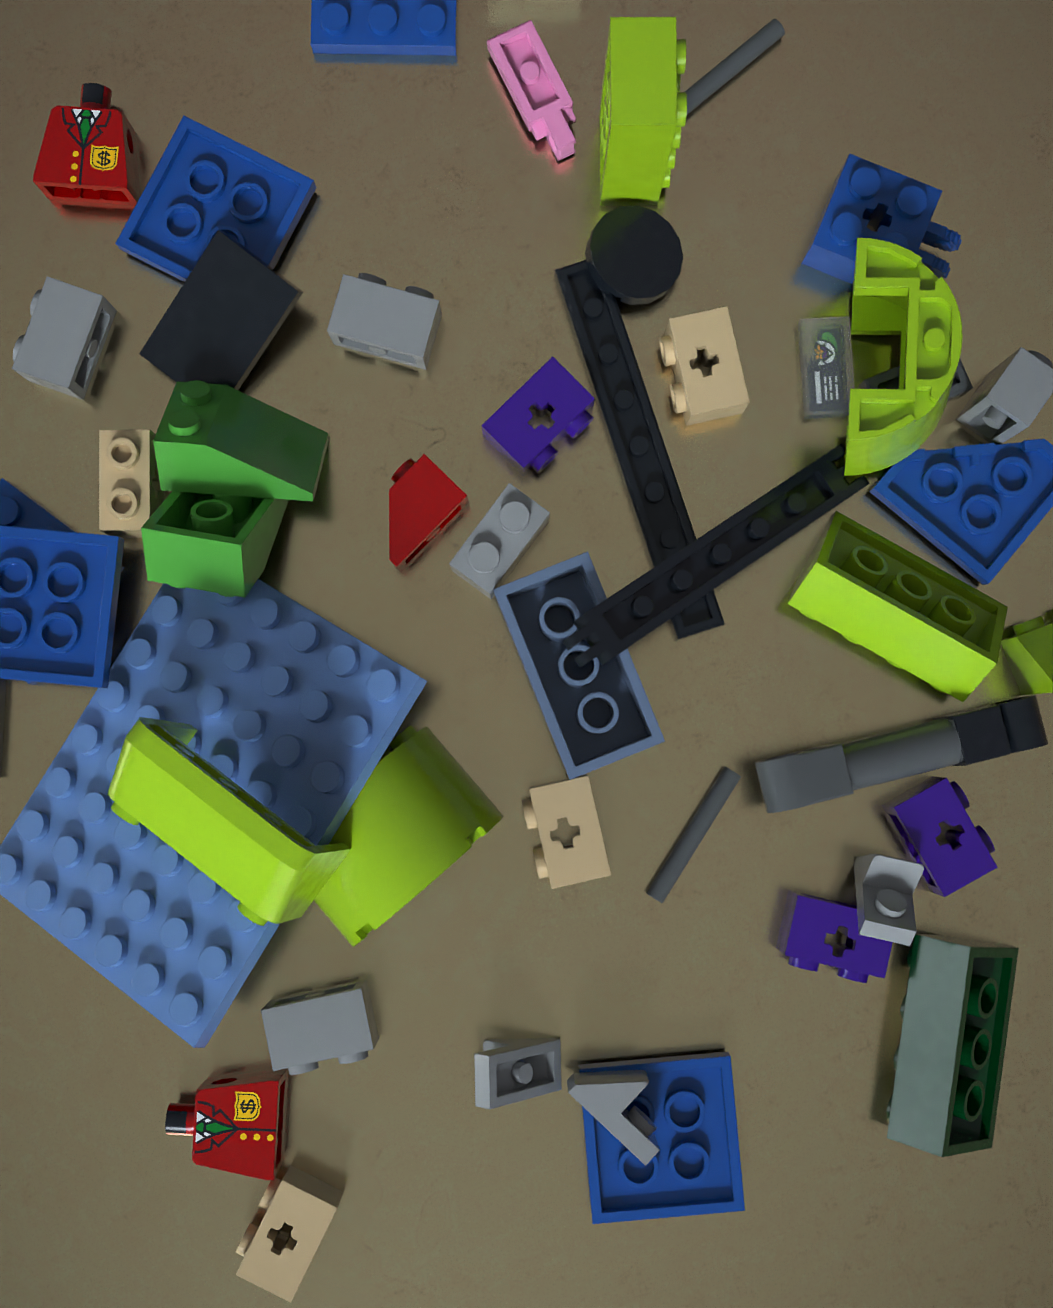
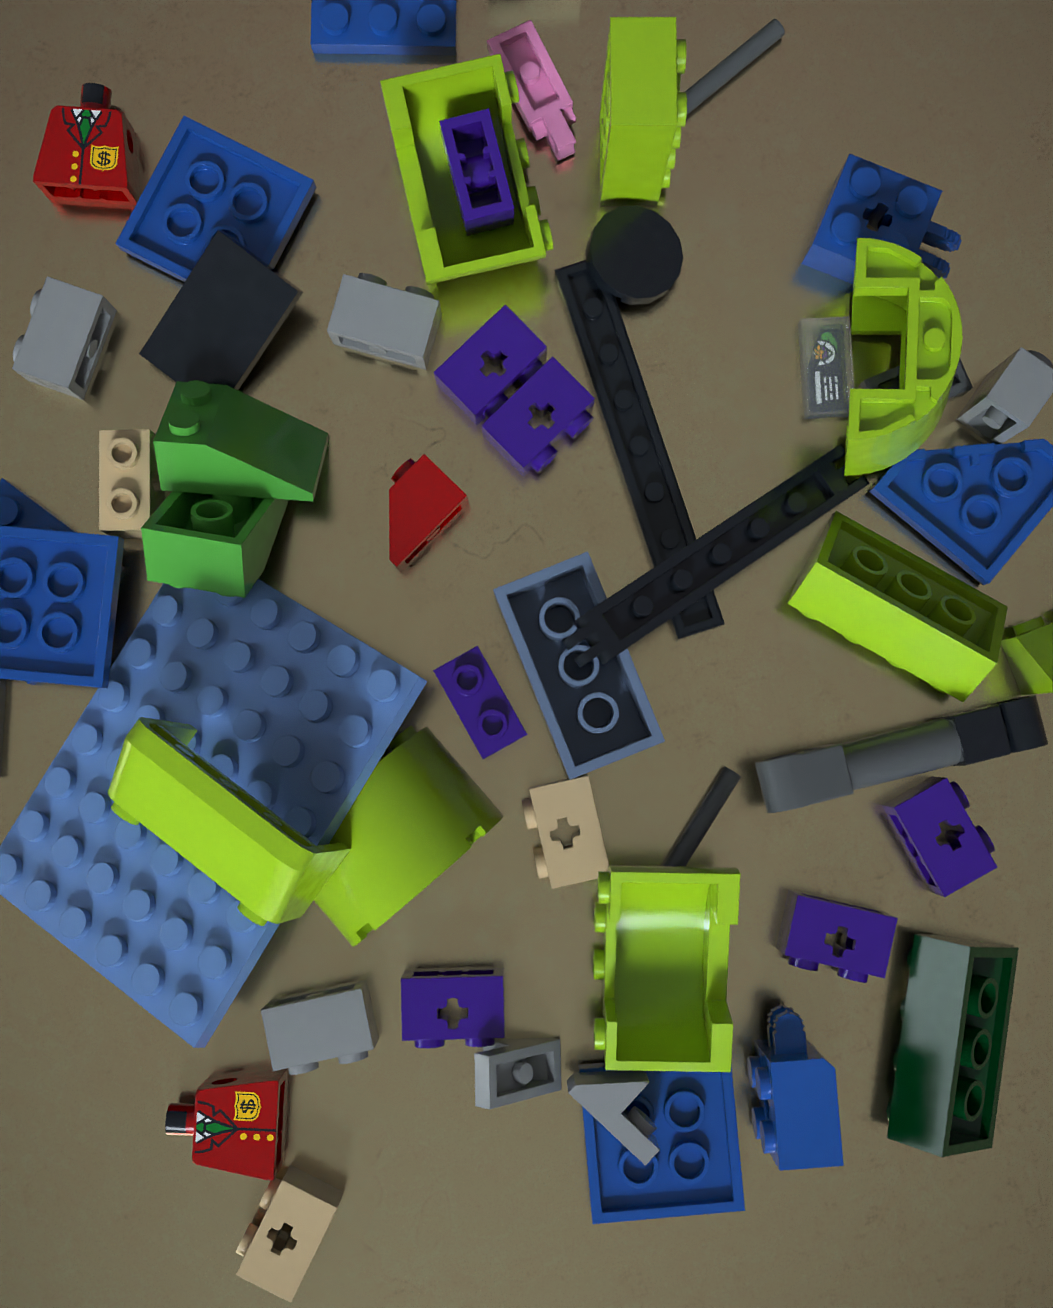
(414, 110): none -> lime cylinder
(428, 992): none -> dark purple brick
(477, 172): none -> dark purple brick
(480, 702): none -> dark purple brick
(498, 341): none -> dark purple brick
(500, 540): light grey brick -> none
(665, 967): none -> lime cylinder
(712, 340): tan brick -> none
(795, 1095): none -> blue hinge
(885, 897): light grey slope -> none

